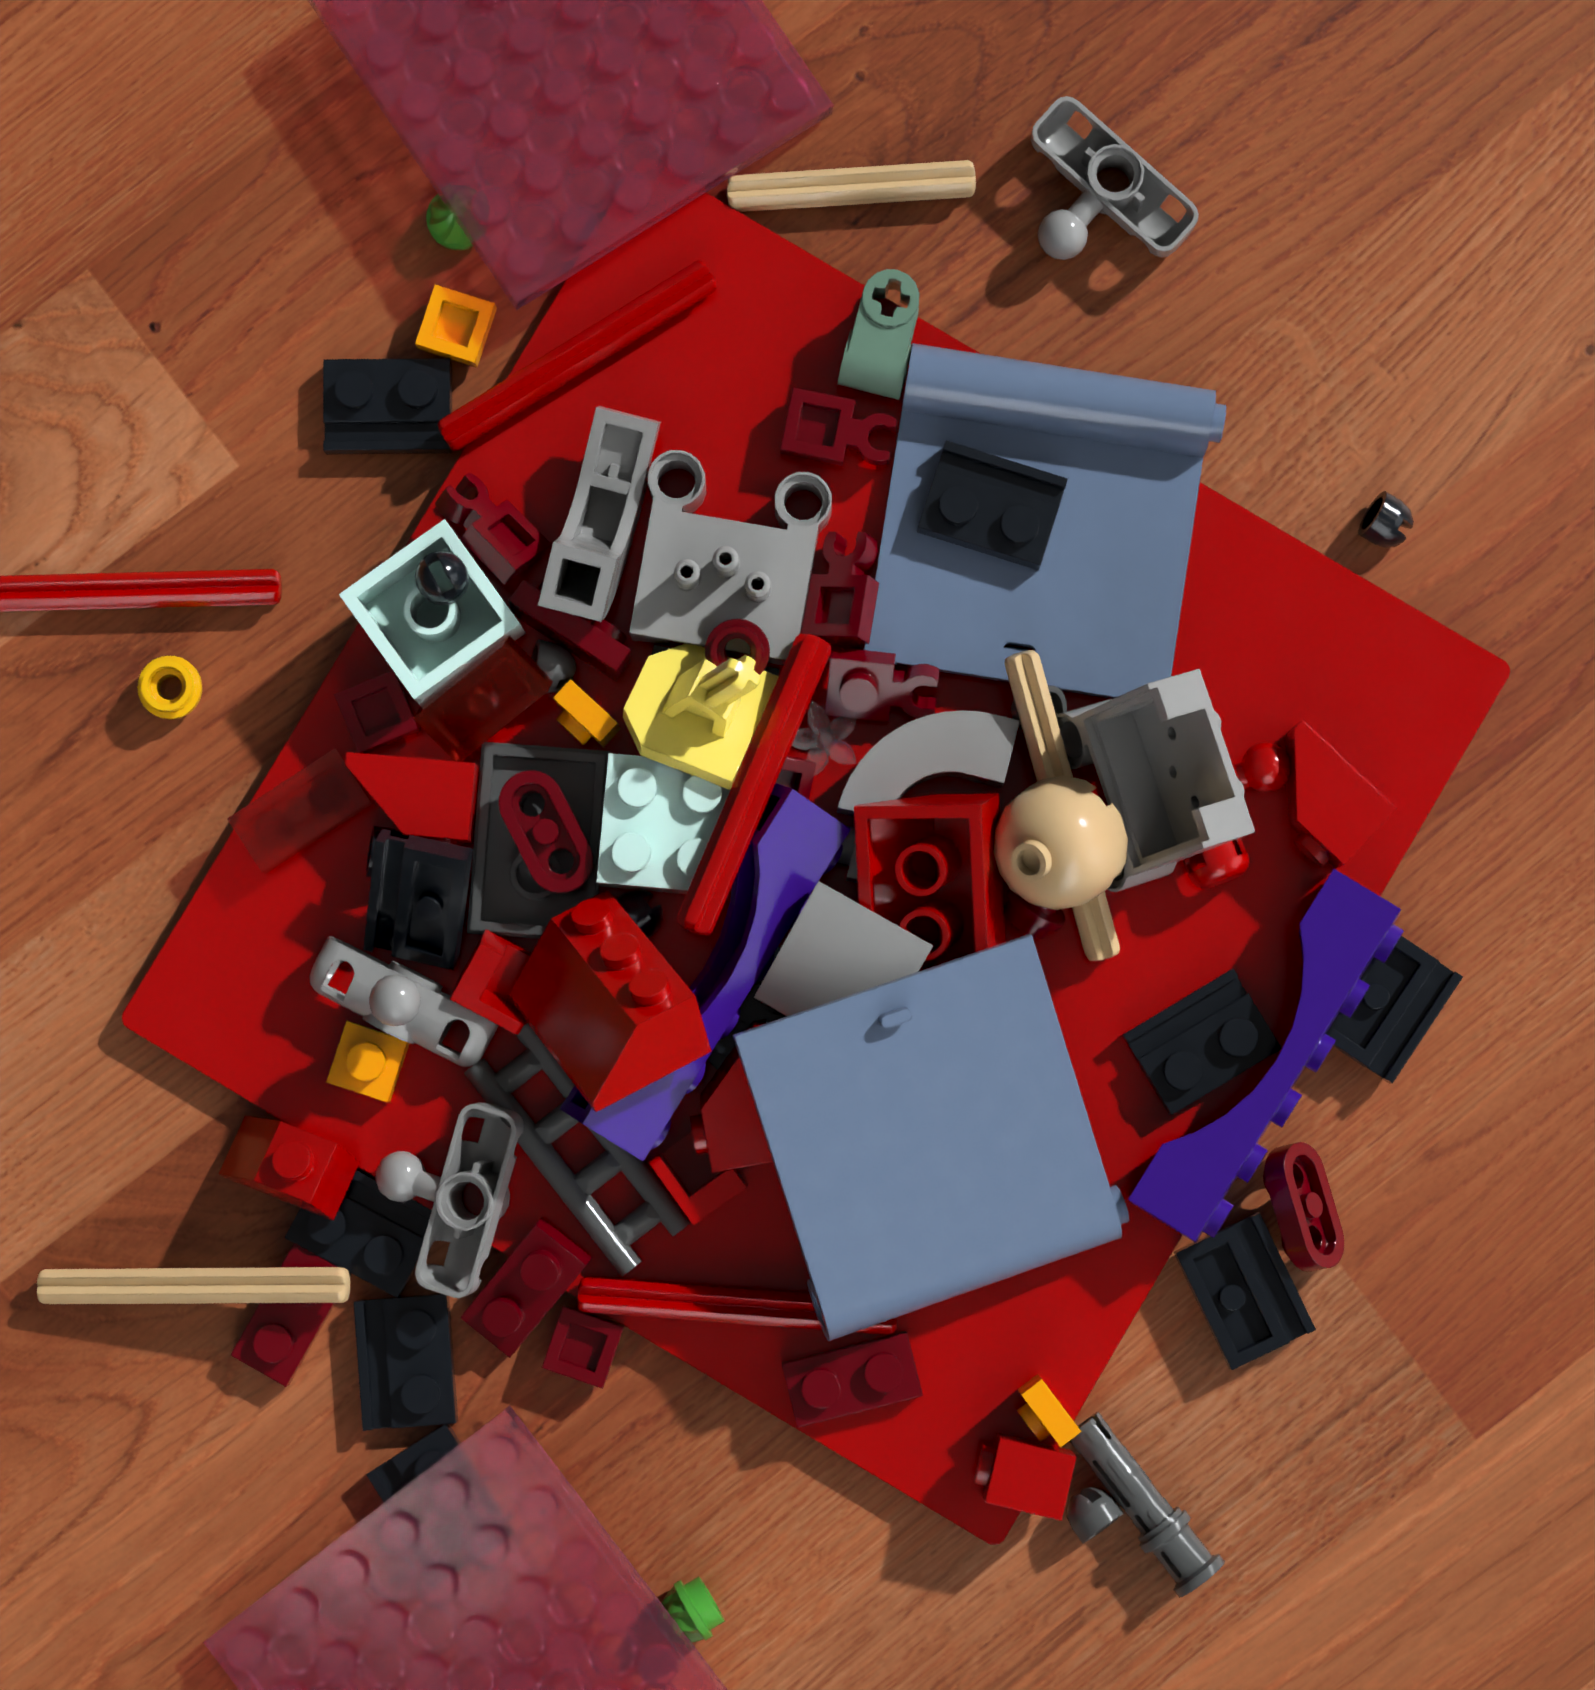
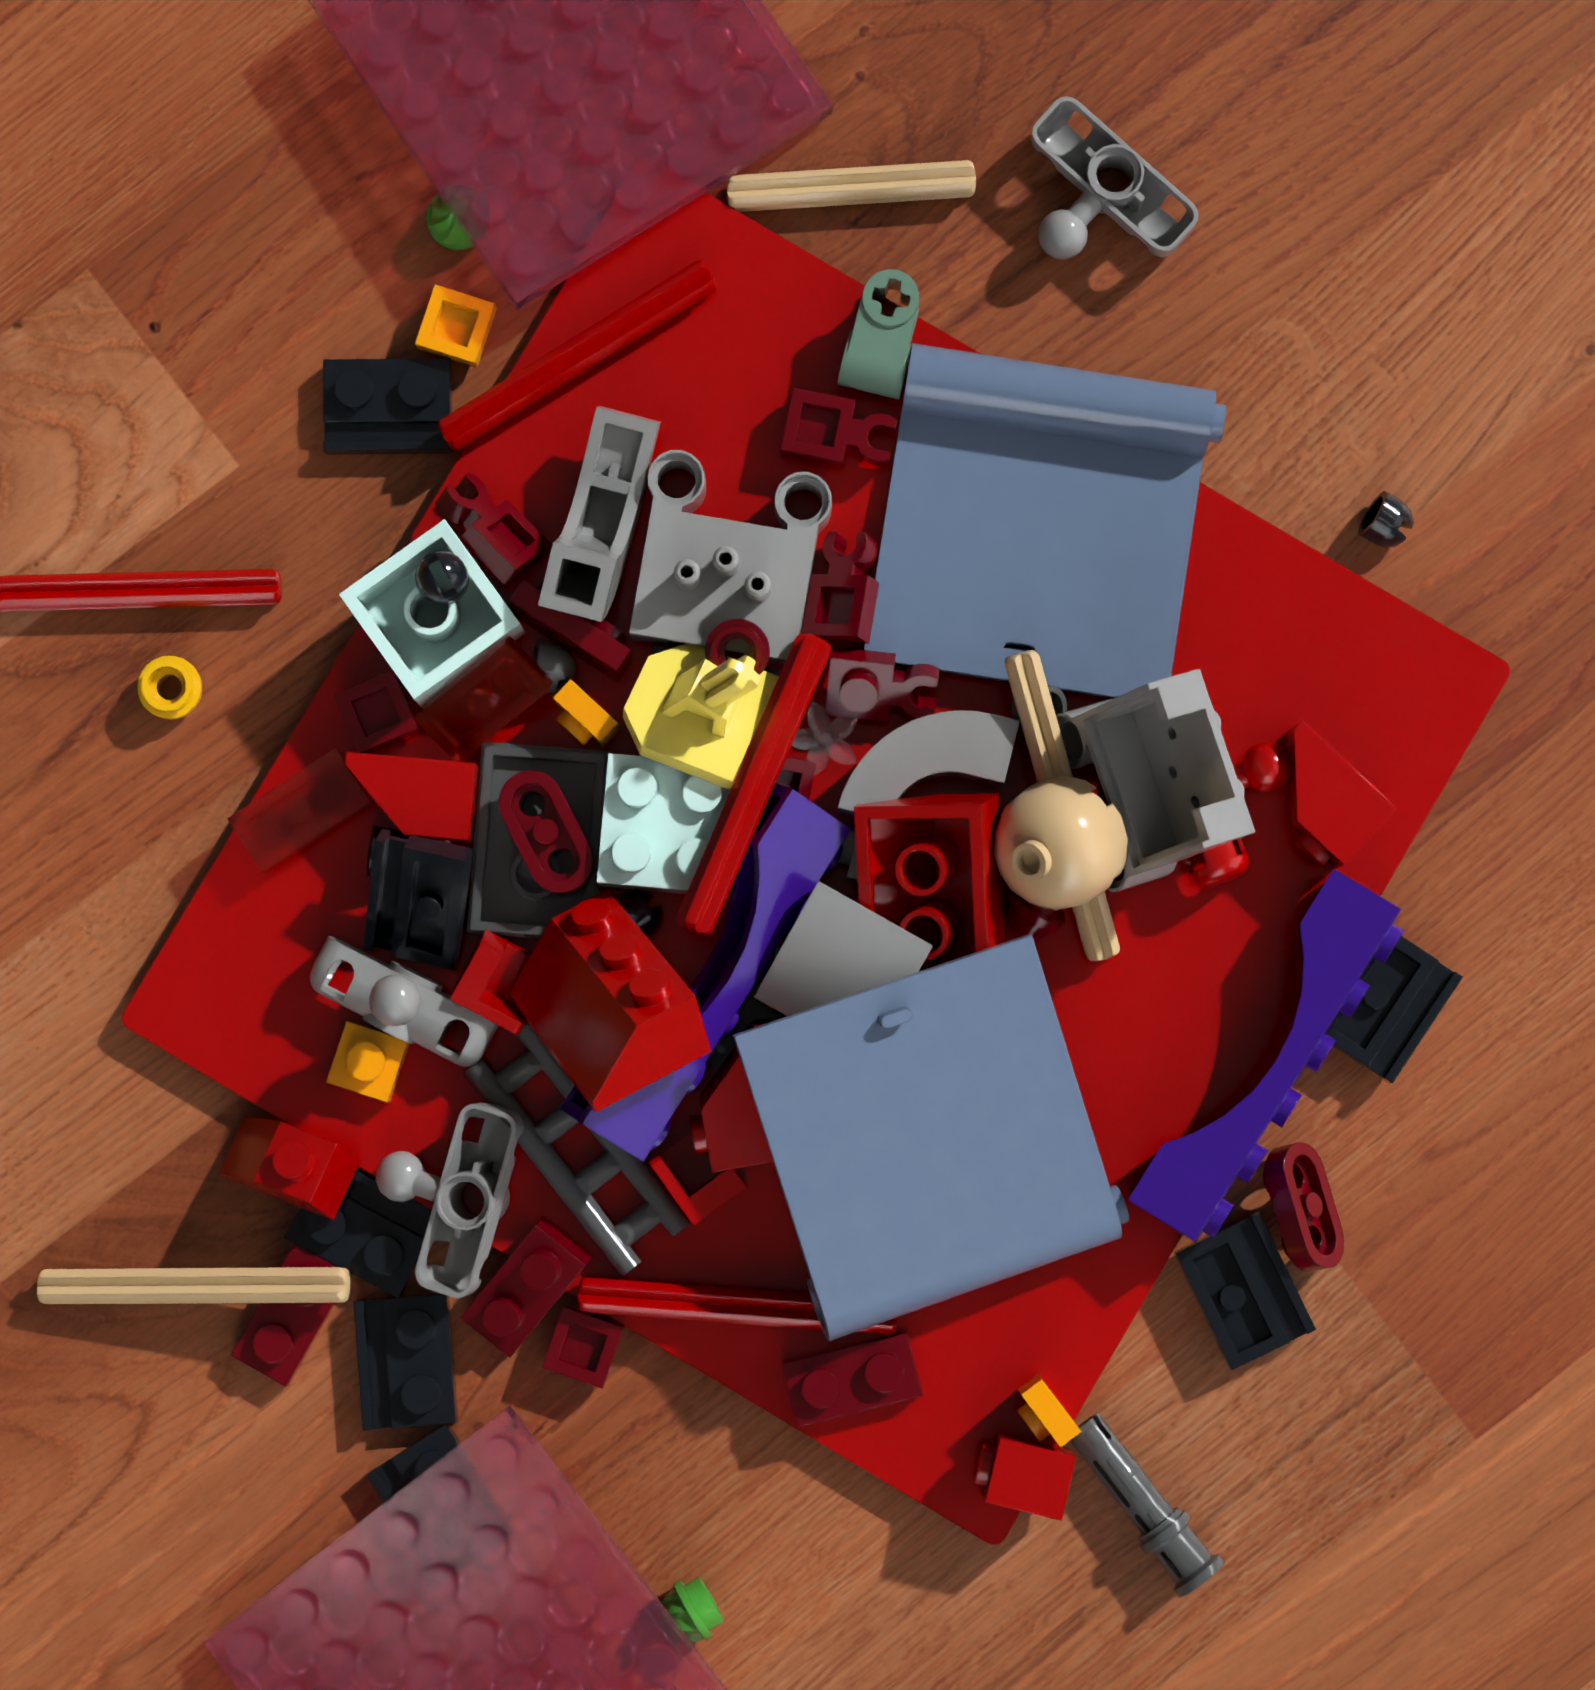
(992, 505): black plate -> none
(1092, 1512): dark grey hinge -> none
(1201, 1041): black plate -> none

